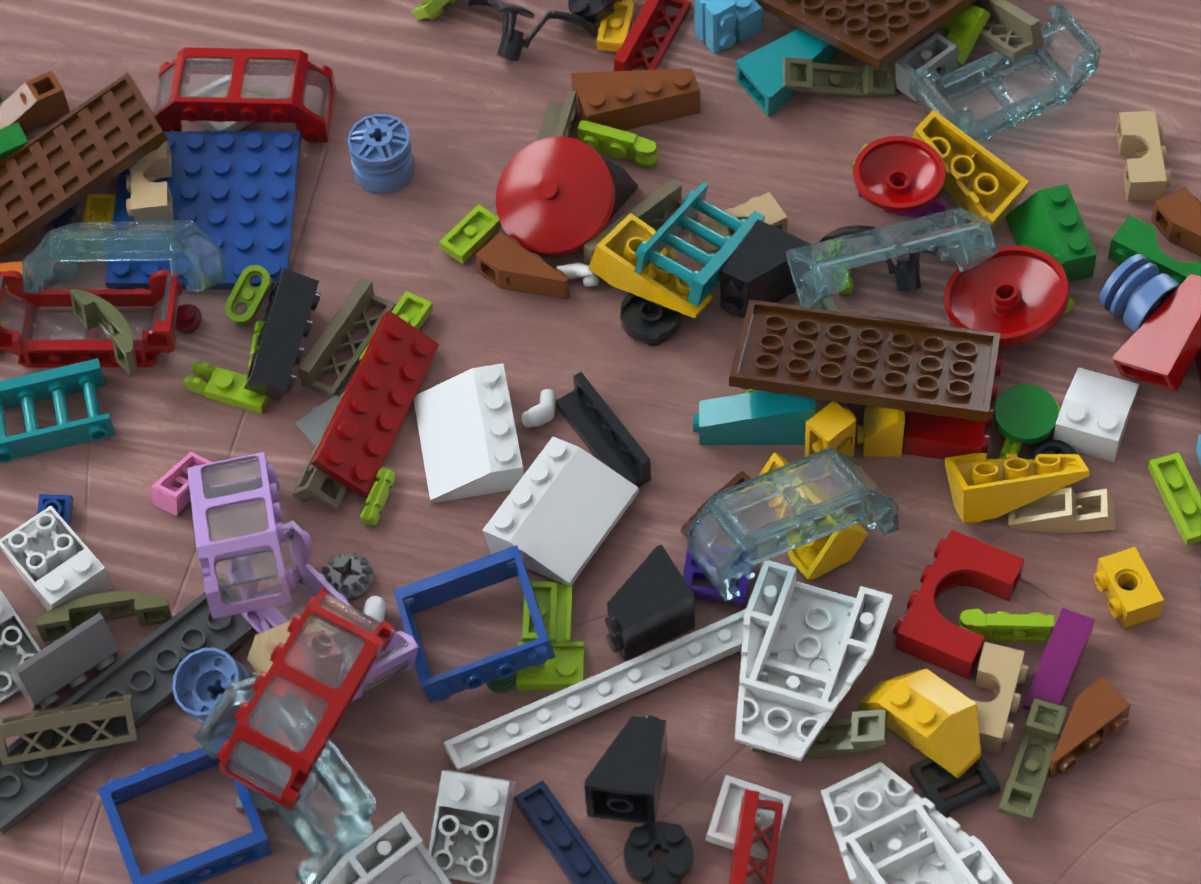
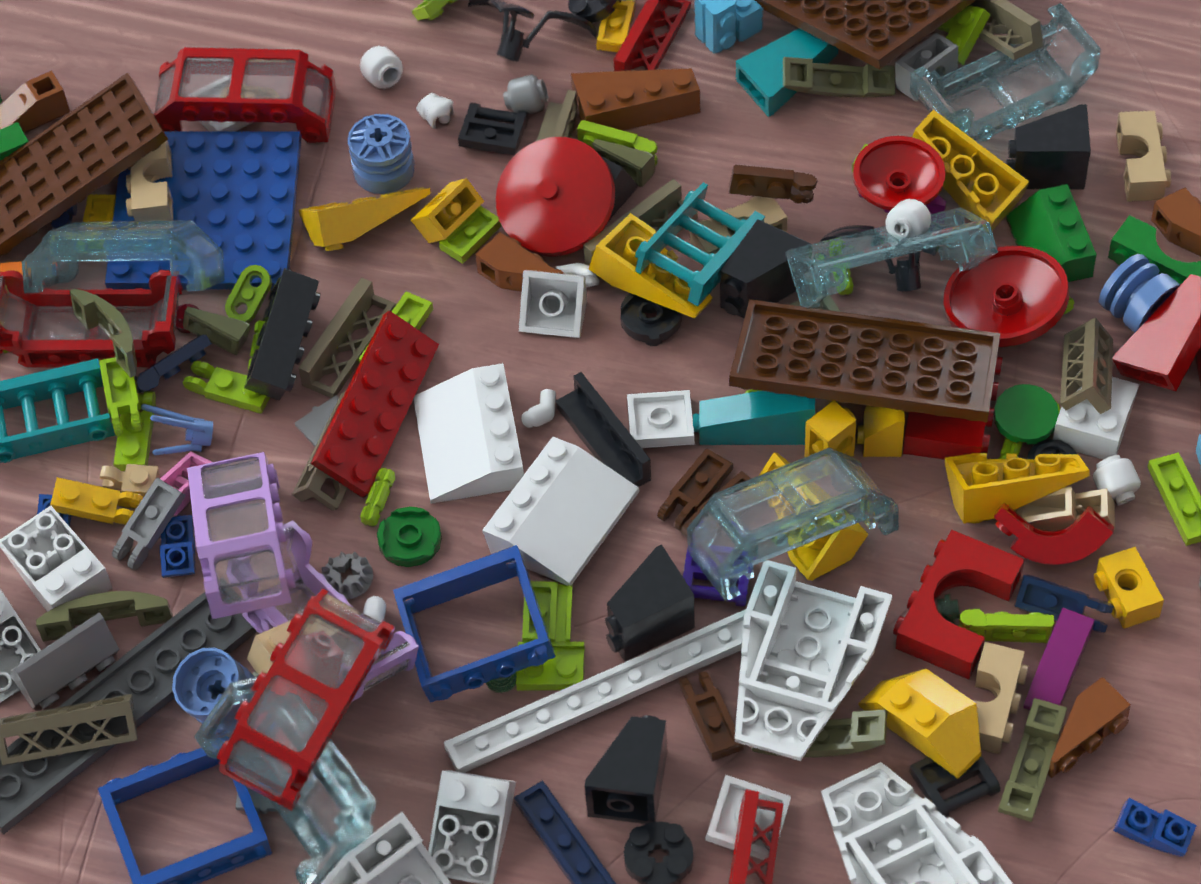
(93, 501): none -> yellow hinge
(120, 394): none -> lime hinge
(134, 479): none -> tan plate
(135, 446): none -> lime plate
(148, 522): none -> light grey hinge
(169, 365): none -> dark blue hinge
(178, 547): none -> blue slope
(197, 430): none -> medium blue plant
(221, 330): none -> olive slope
(339, 223): none -> yellow wedge
(381, 67): none -> white head
(409, 537): none -> green tile
(434, 106): none -> white arm
(447, 210): none -> yellow brick
(492, 135): none -> black plate
(526, 94): none -> light grey head
(552, 303): none -> white slope
(636, 163): none -> olive slope
(661, 418): none -> white plate
(696, 486): none -> reddish brown hinge
(711, 718): none -> reddish brown hinge
(772, 183): none -> reddish brown hinge
(908, 219): none -> white head
(949, 608): none -> clear green plate
(1050, 598): none -> dark blue hinge
(1053, 150): none -> black slope
(1054, 547): none -> red arch
(1093, 363): none -> dark tan fence
(1118, 477): none -> white head
(1159, 831): none -> blue slope

